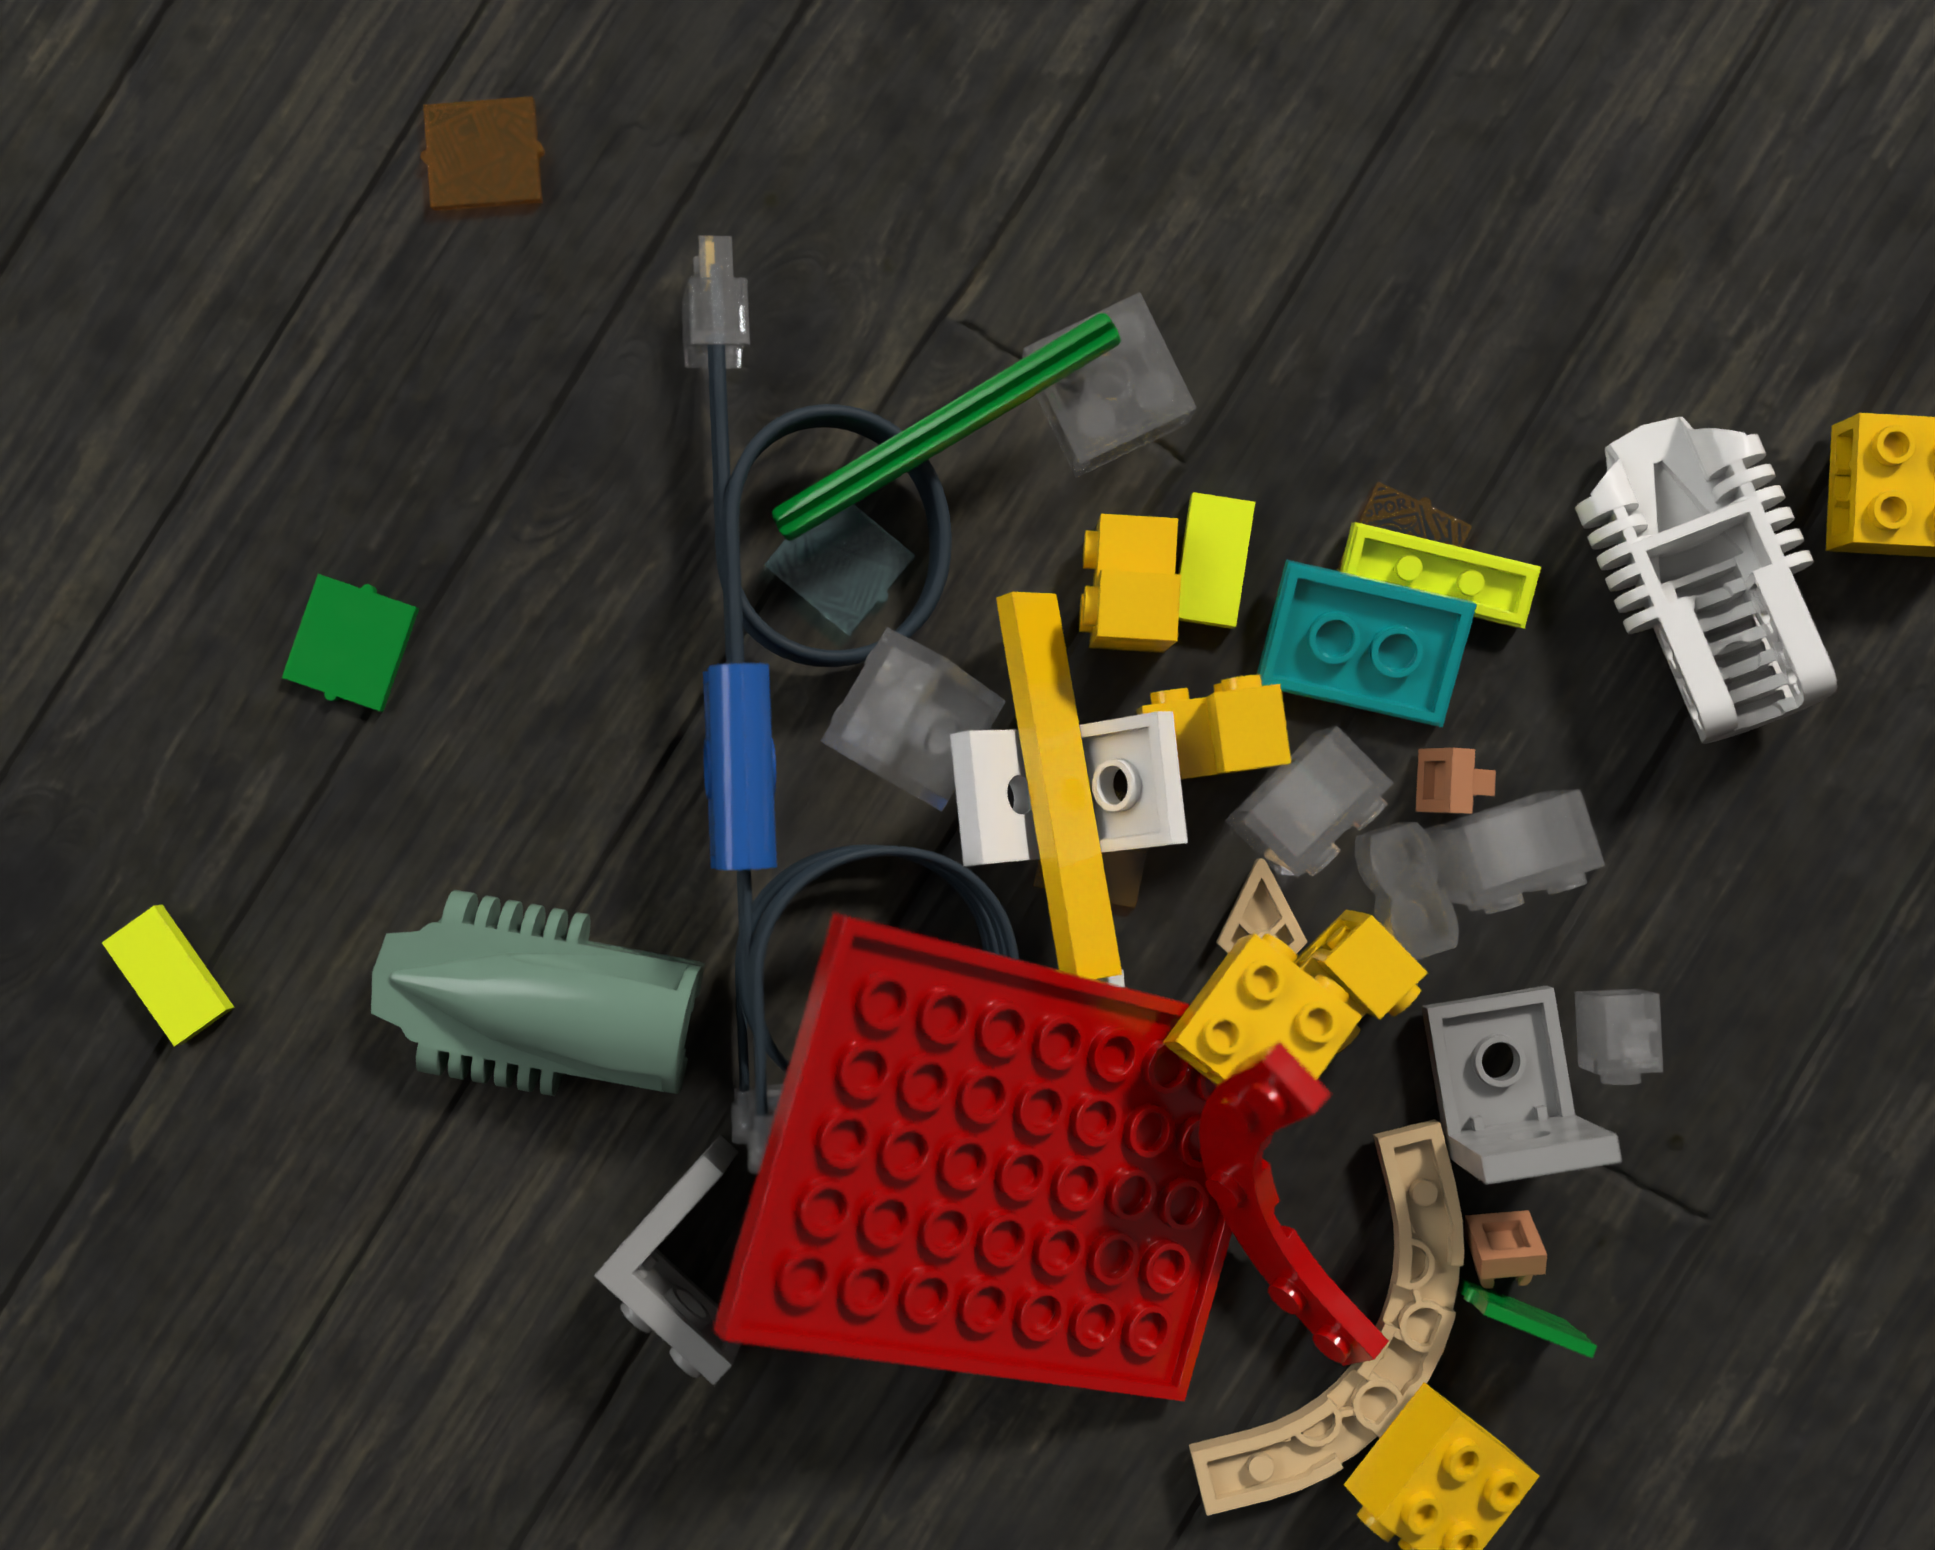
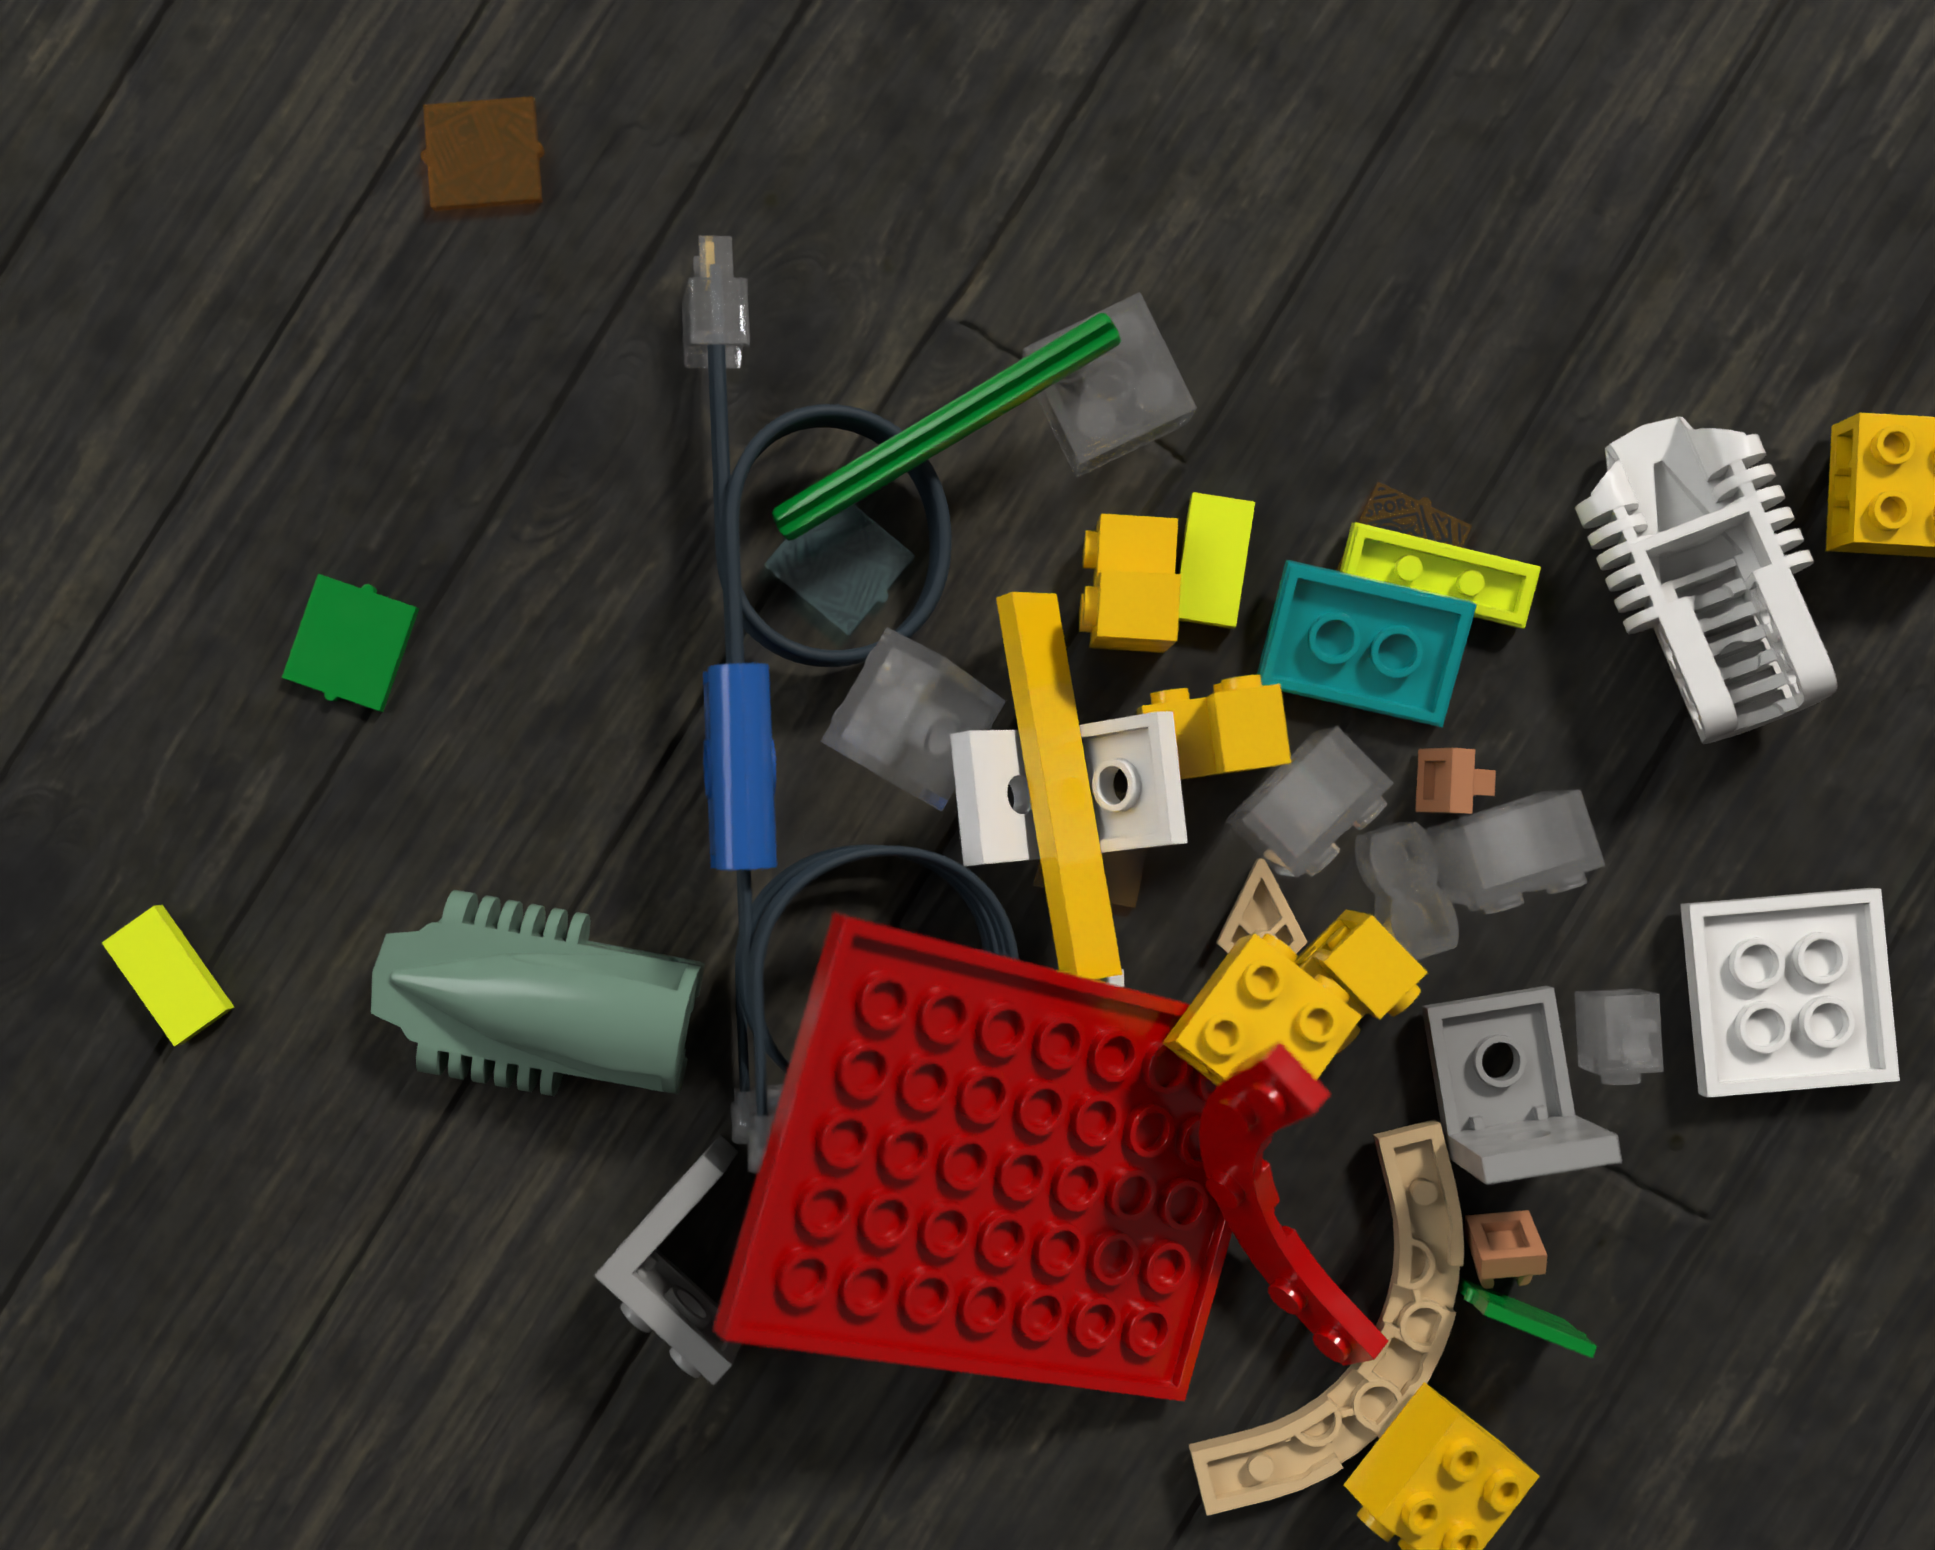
(1790, 992): none -> white plate

